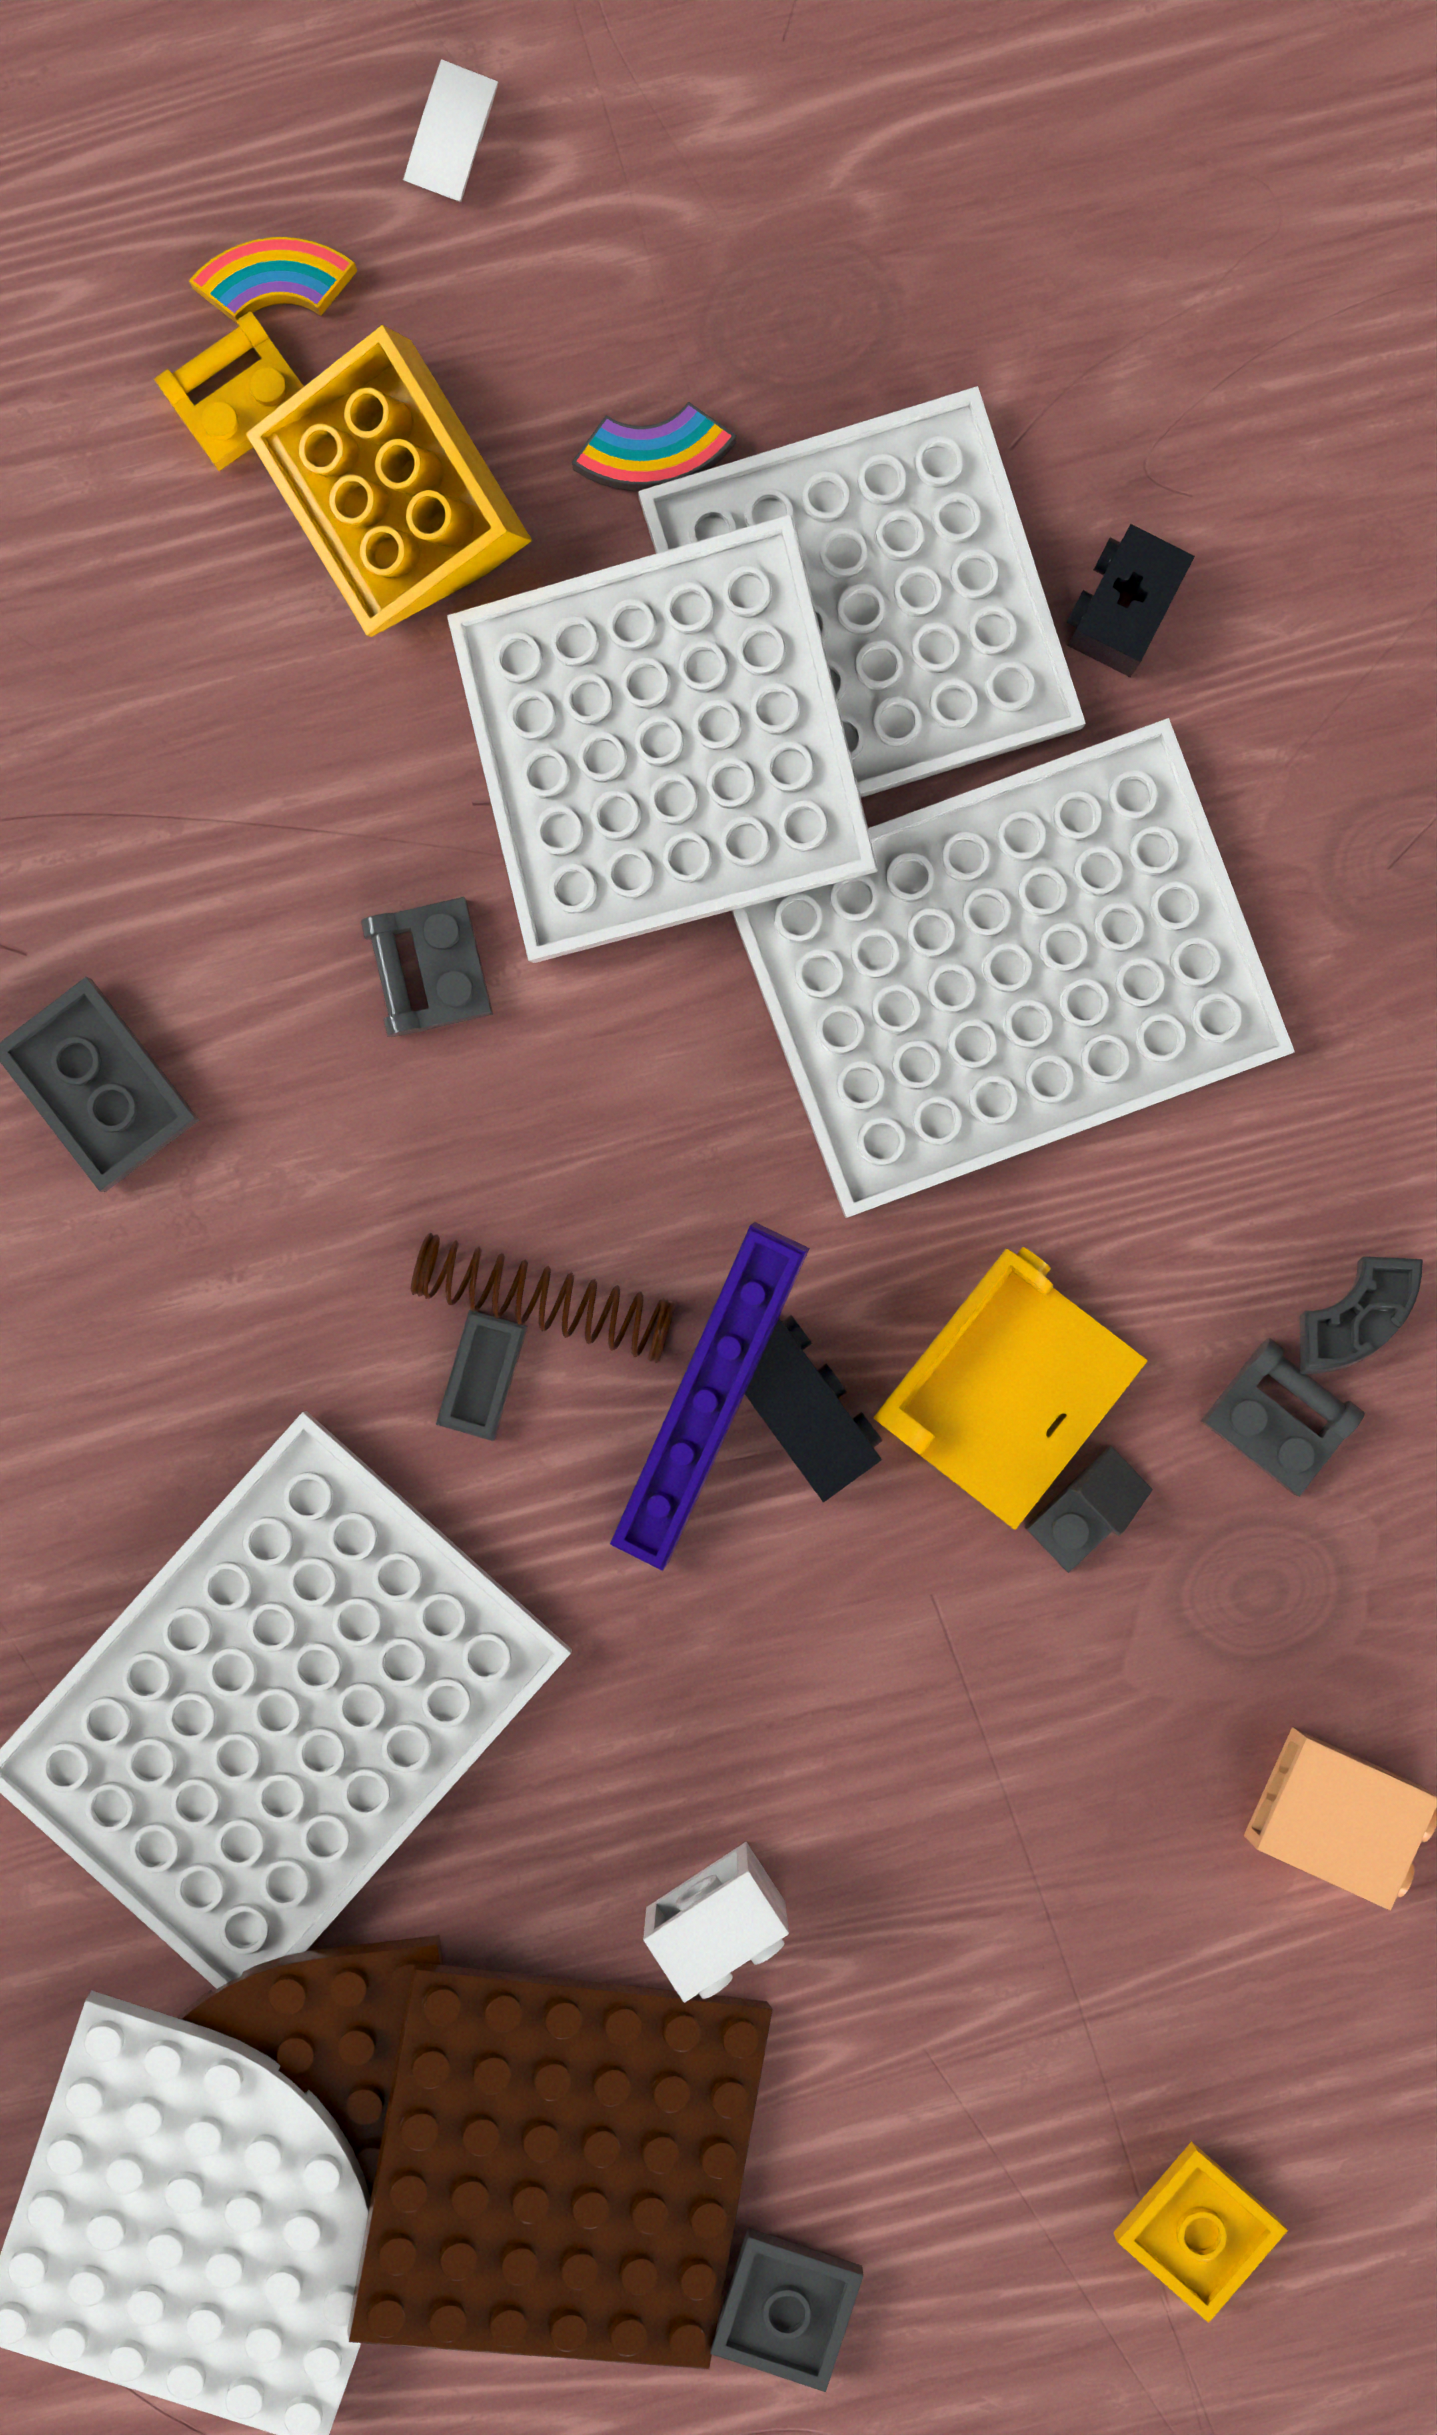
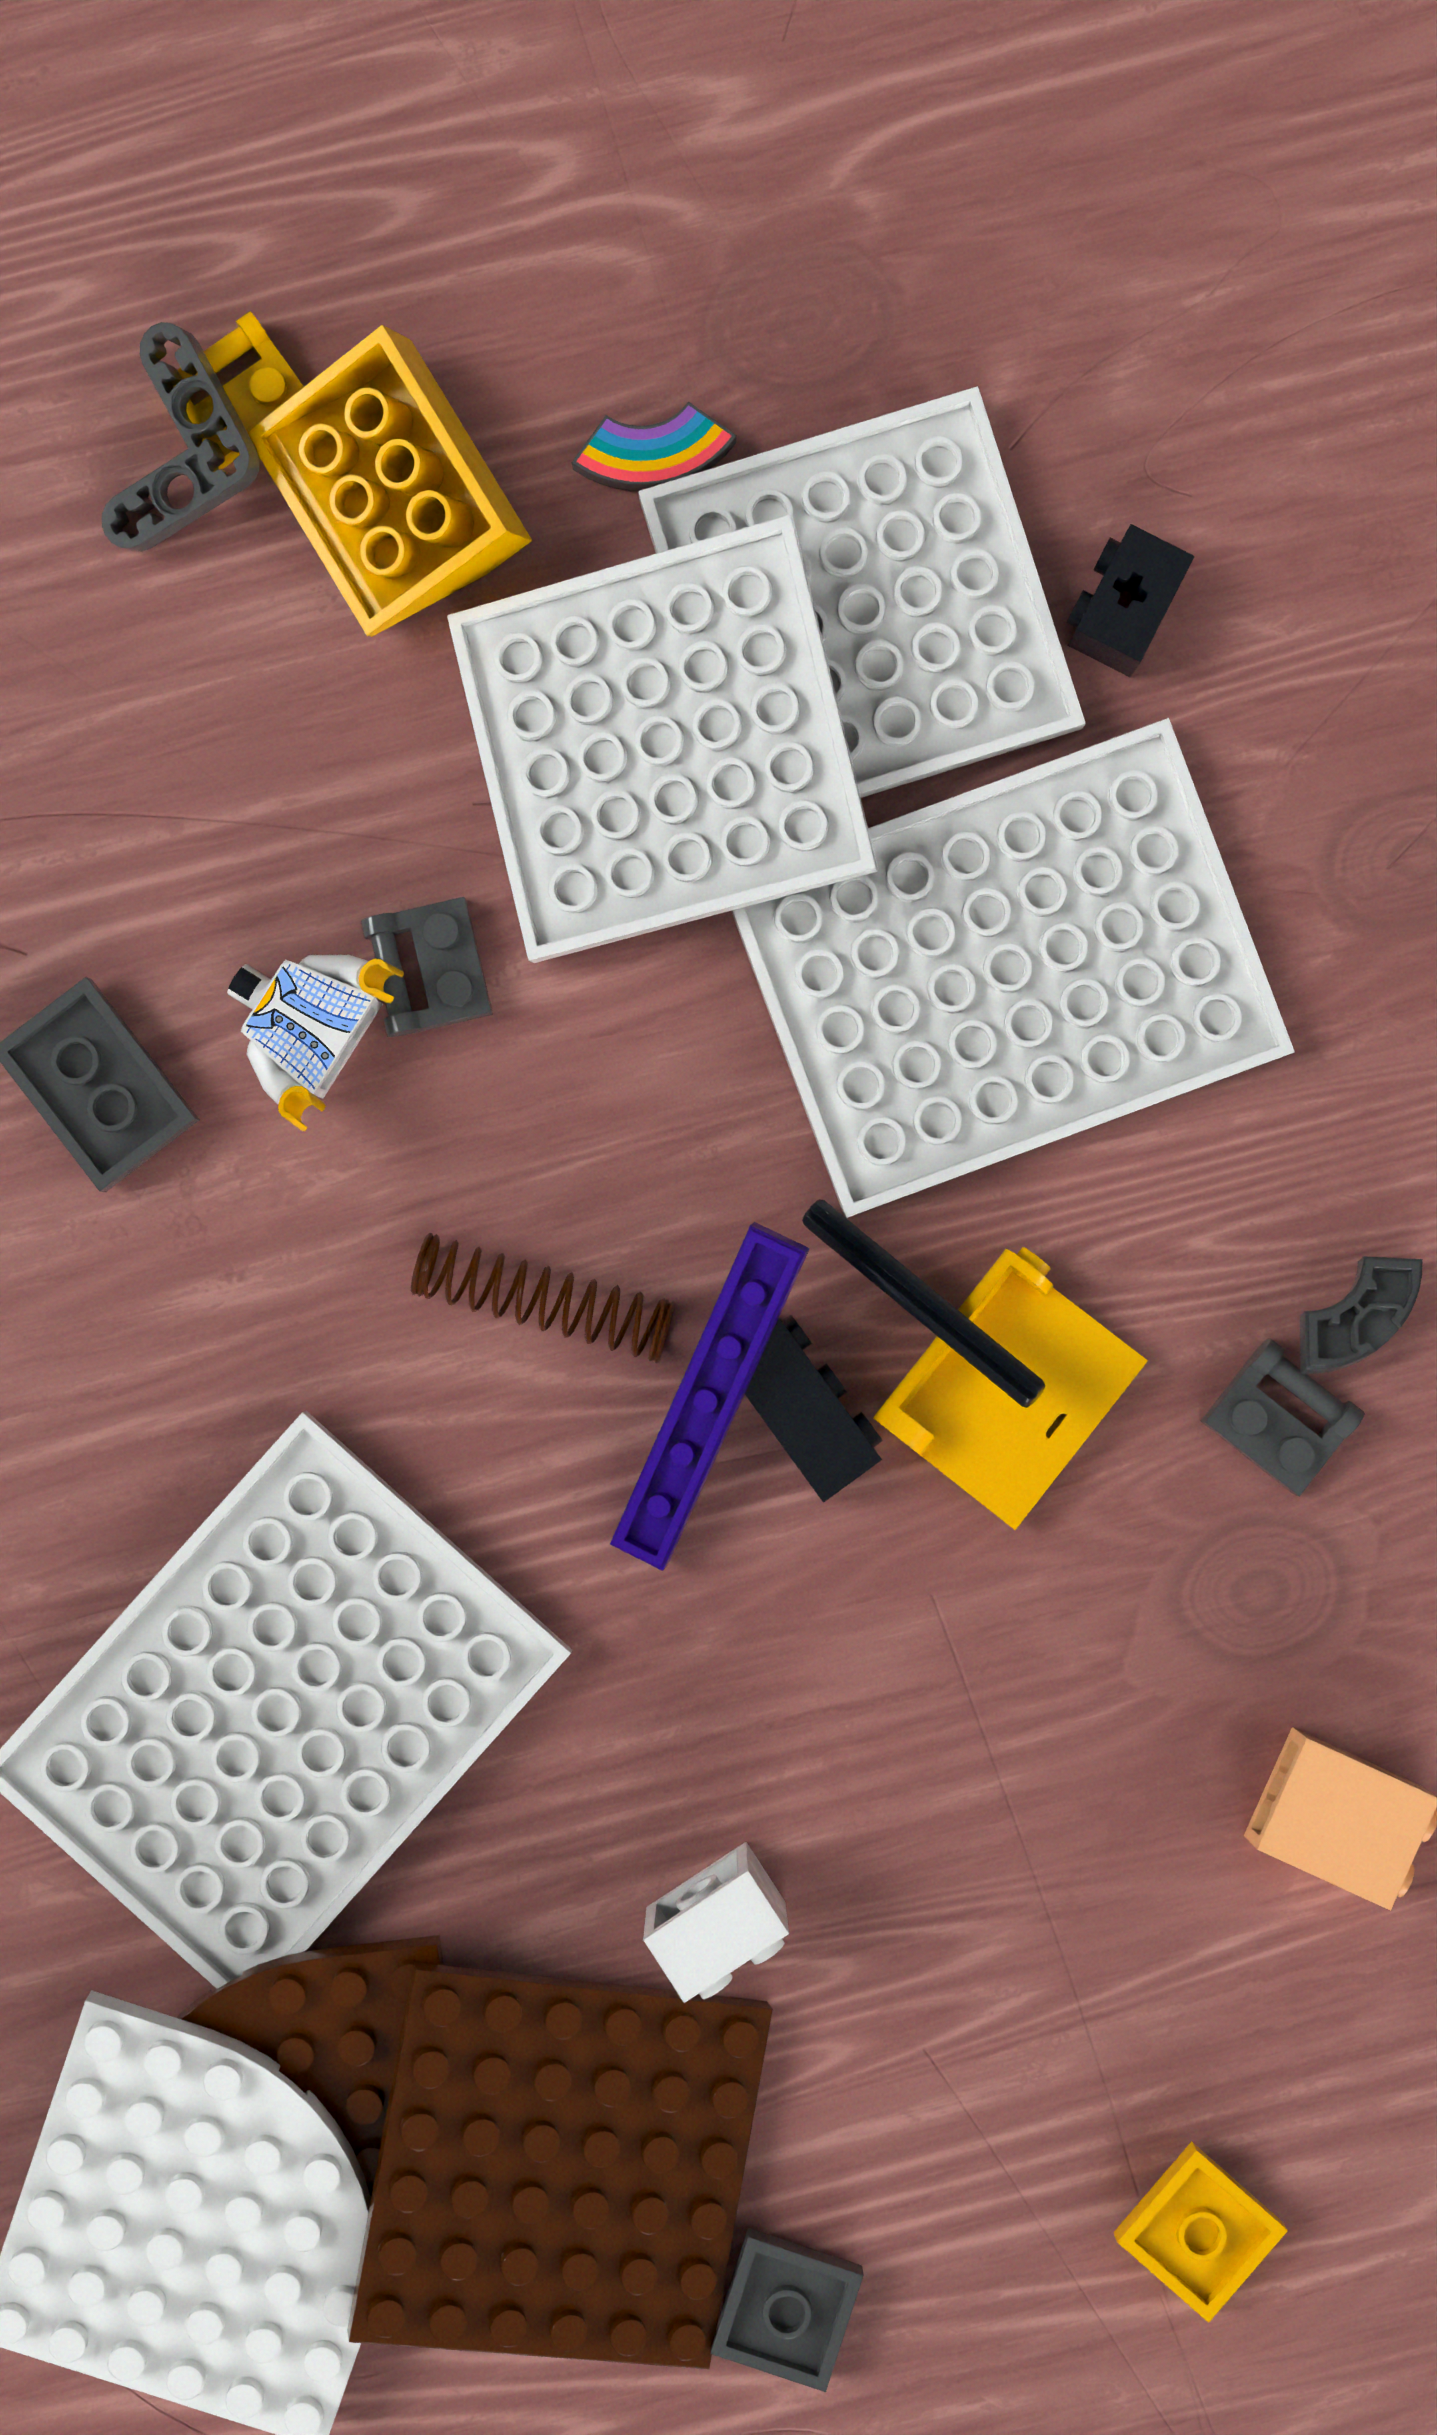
(197, 462): none -> dark grey beam
(273, 273): tile -> none
(308, 1023): none -> torso
(450, 130): white slope -> none
(481, 1375): dark grey tile -> none
(924, 1303): none -> black axle
(1089, 1509): dark grey slope -> none

